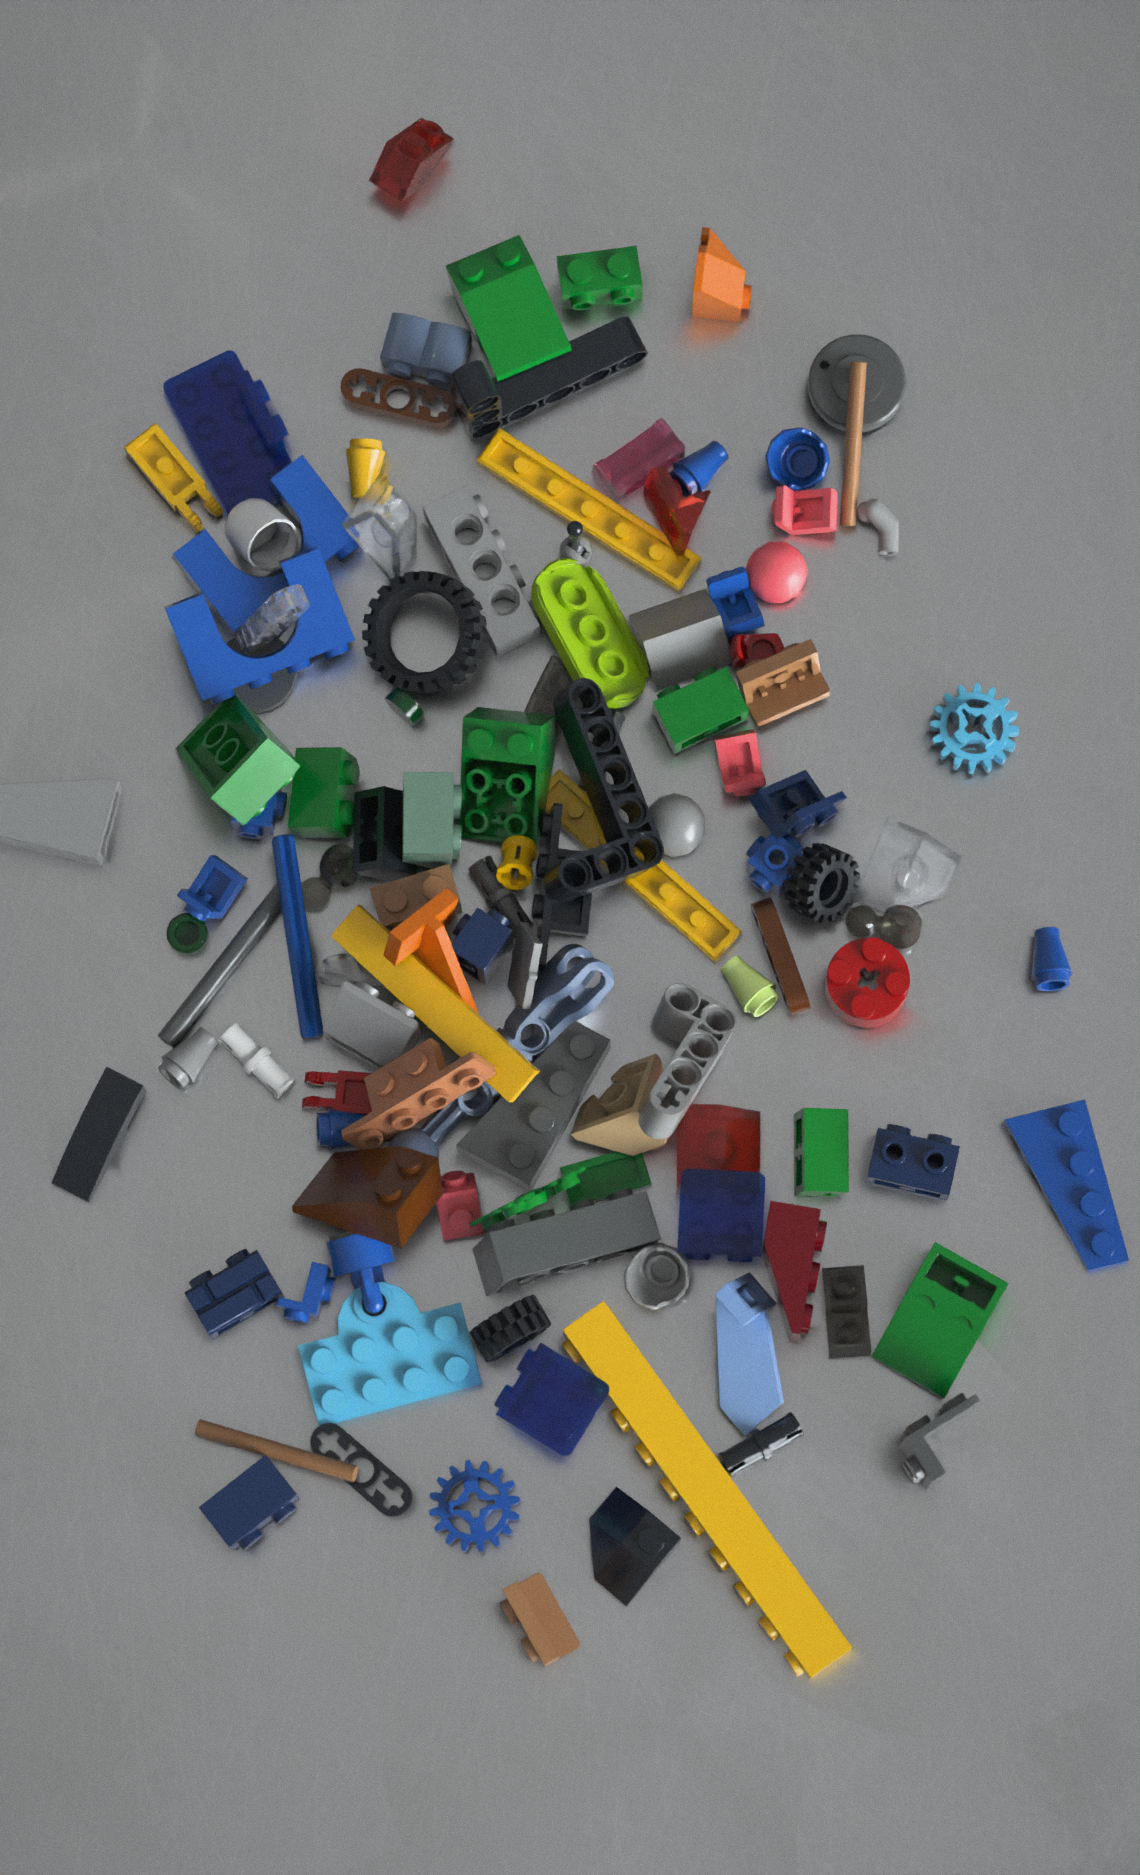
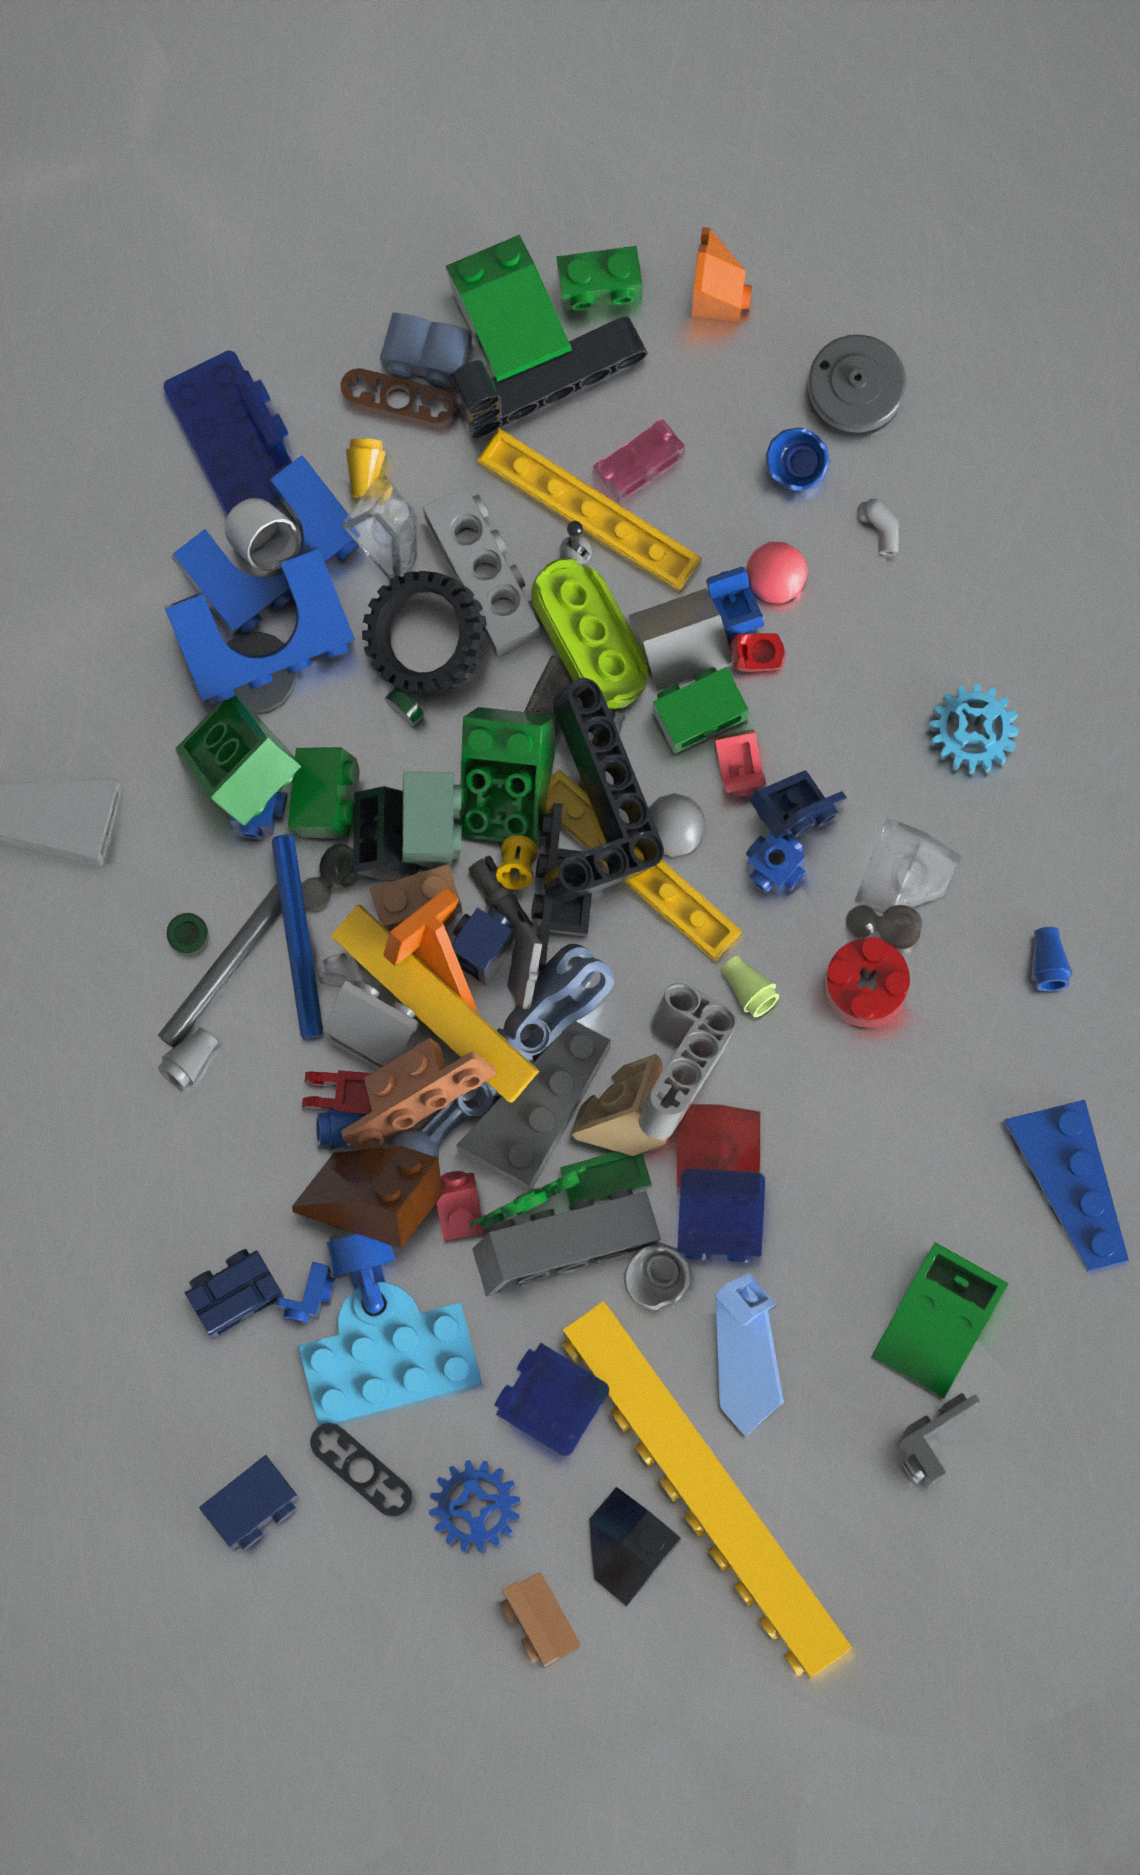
(98, 1134): black slope -> none
(171, 474): yellow hinge -> none
(213, 890): blue bracket -> none
(256, 1060): white pin -> none
(272, 619): clear beam -> none
(276, 1450): medium nougat bar -> none
(410, 158): clear red slope -> none
(510, 1328): black tyre -> none
(675, 513): clear red slope -> none
(699, 468): blue cone -> none
(760, 1444): black pin -> none
(780, 956): reddish brown beam -> none
(782, 682): medium nougat bracket -> none
(788, 1253): dark red slope -> none
(805, 510): coral bracket -> none
(821, 883): black tyre -> none
(821, 1152): green hinge -> none
(846, 1311): clear smoke slope -> none
(853, 443): medium nougat bar -> none
(913, 1162): dark blue brick -> none

